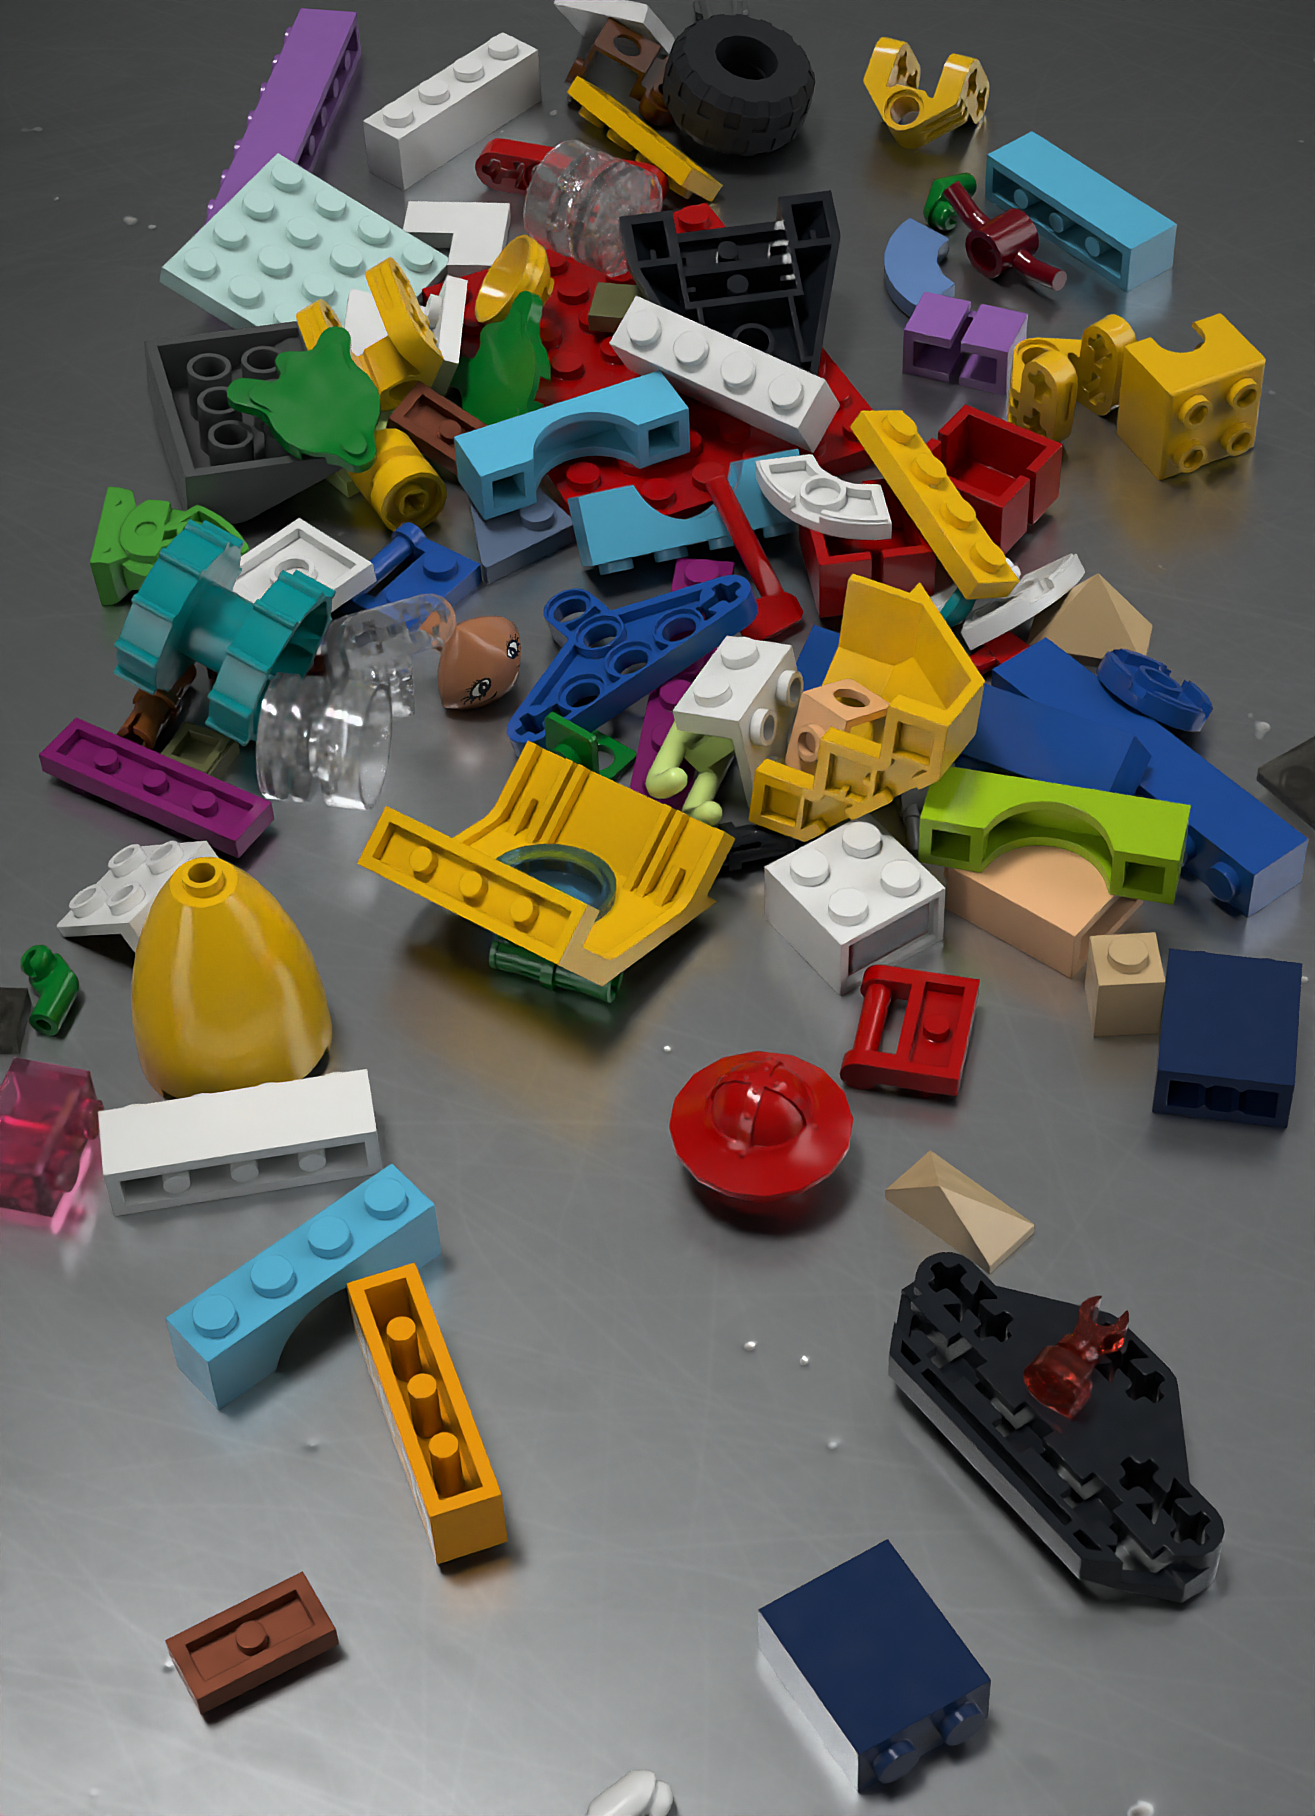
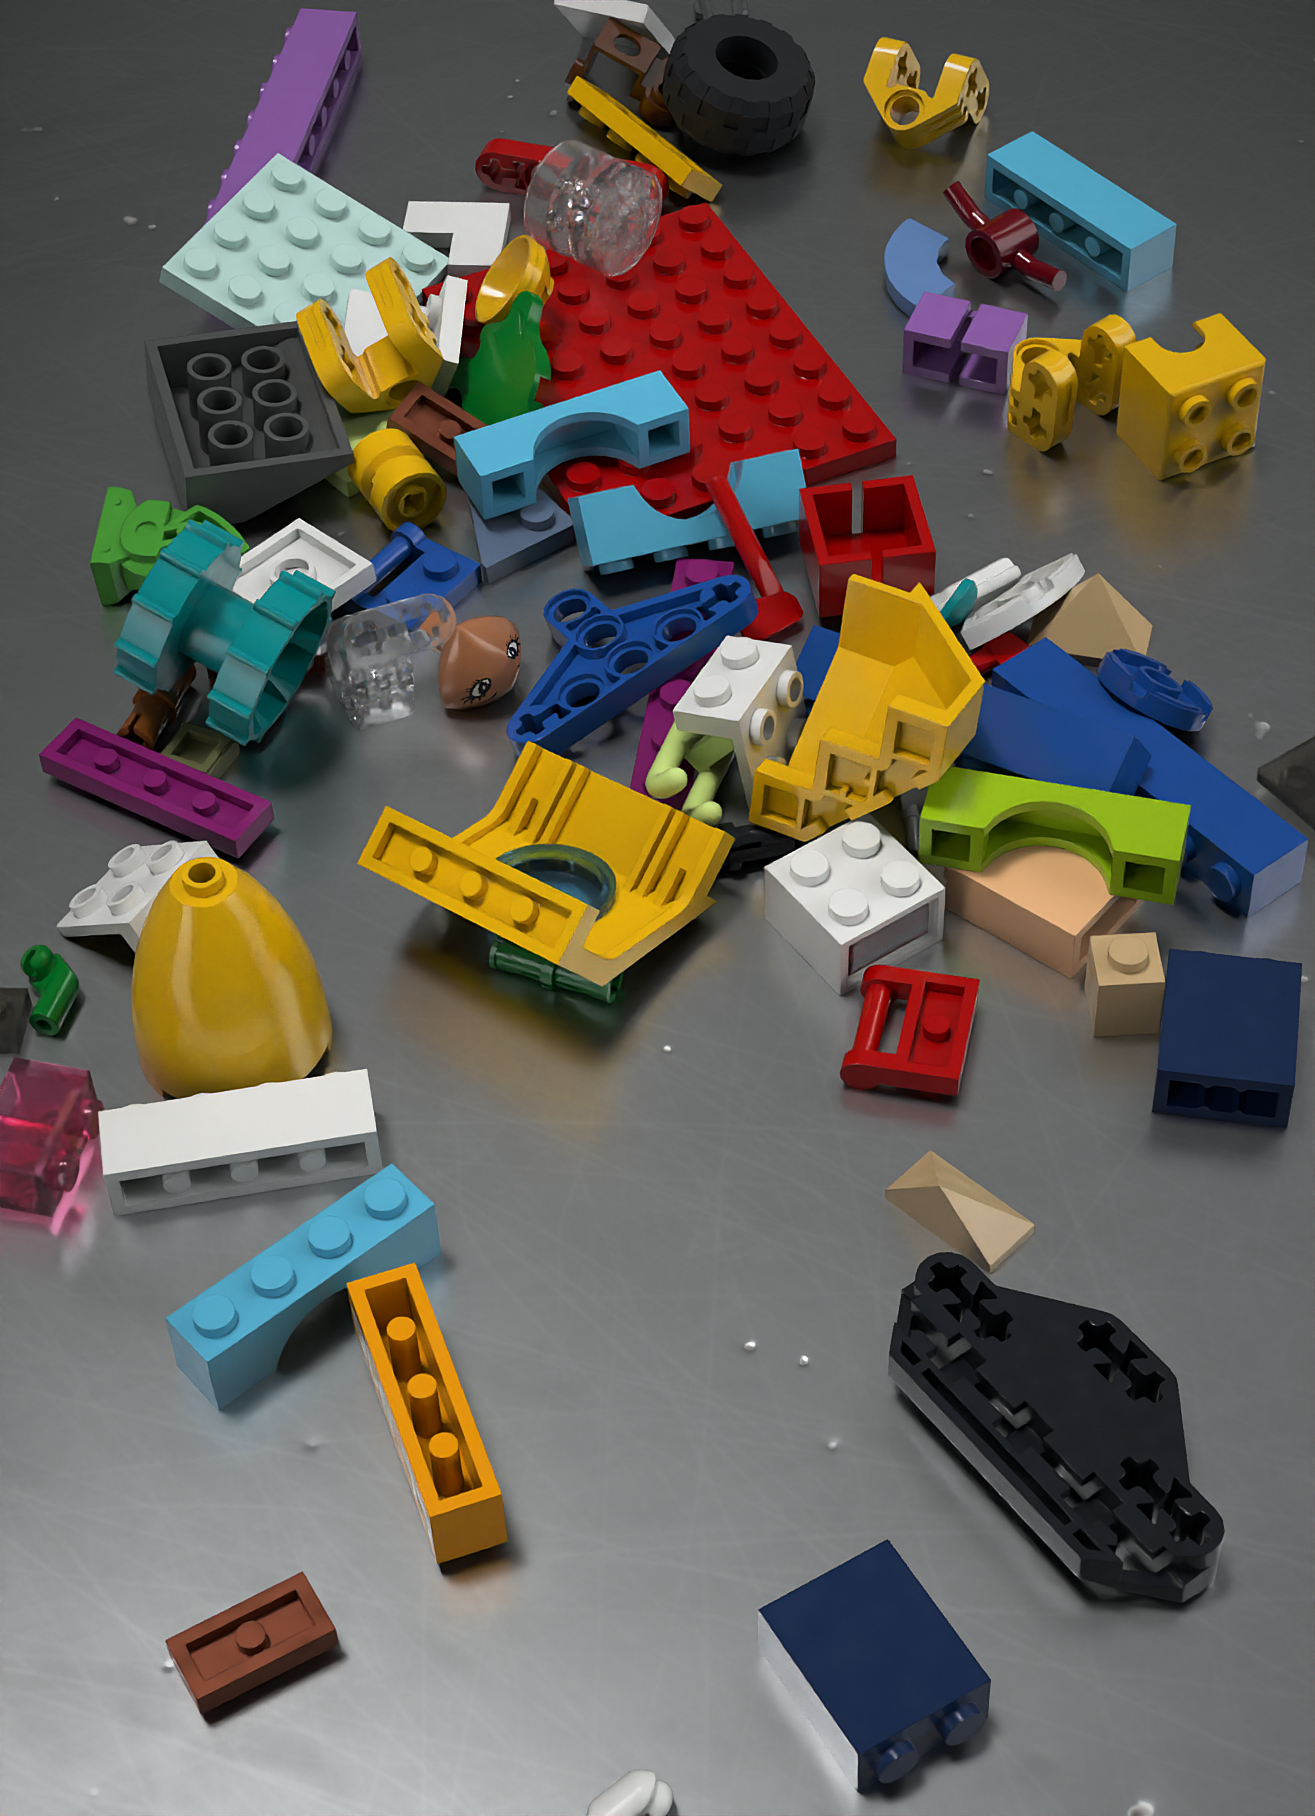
(317, 404): green tile -> none
(324, 741): clear wheel -> none
(452, 110): white brick -> none
(582, 746): green bracket -> none
(610, 305): olive tile -> none
(726, 374): white brick -> none
(745, 281): black wedge -> none
(761, 1126): red helmet -> none
(820, 711): light nougat bracket -> none
(823, 501): white tile -> none
(935, 504): yellow plate -> none
(937, 208): green arm -> none
(999, 471): red piece -> none
(1062, 1372): clear red piece -> none

